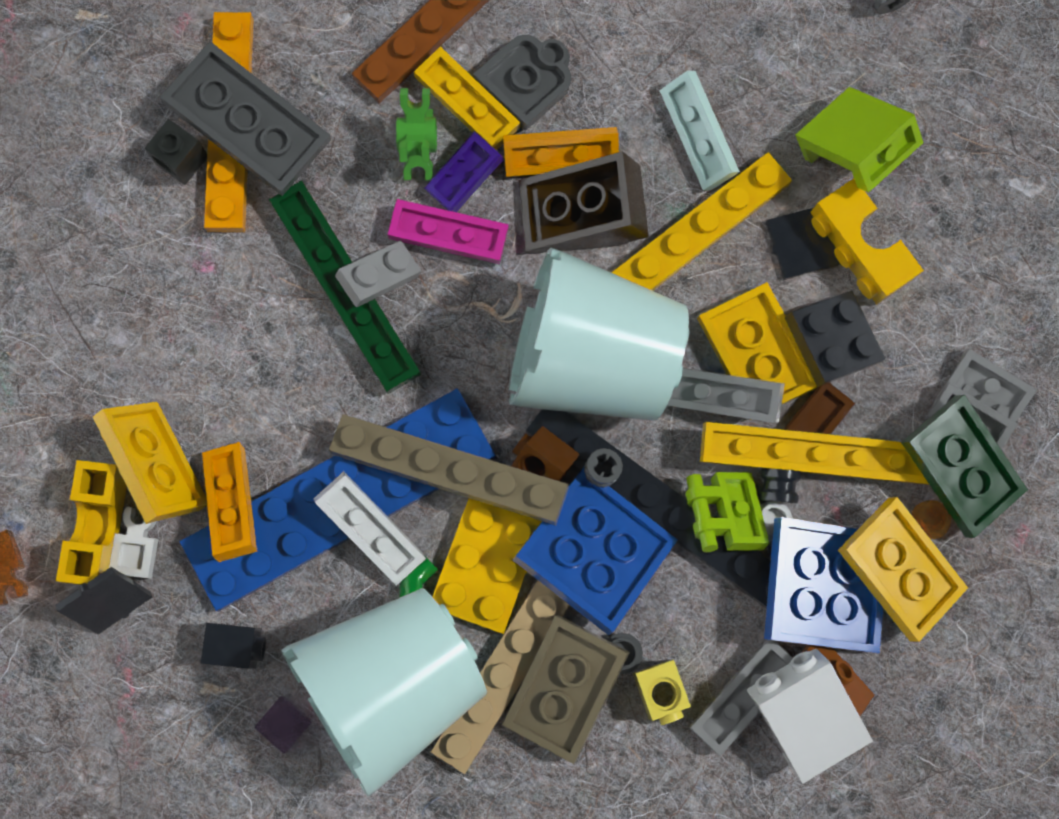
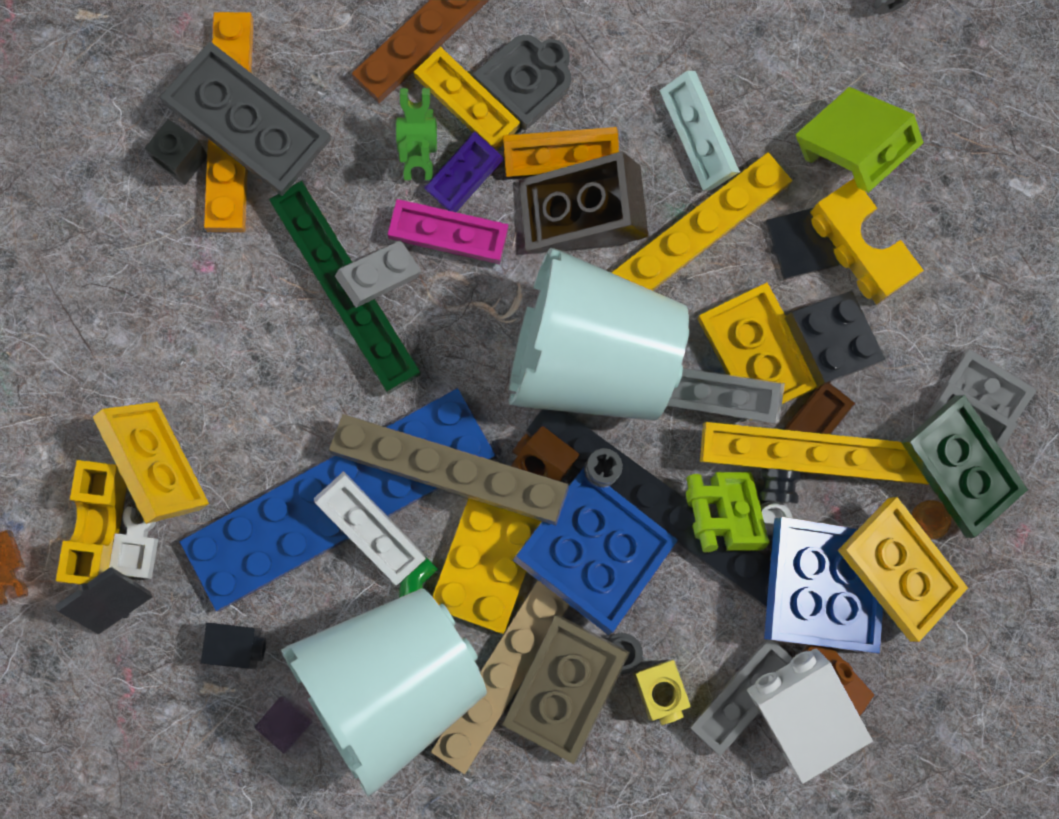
(229, 502): light orange plate -> none

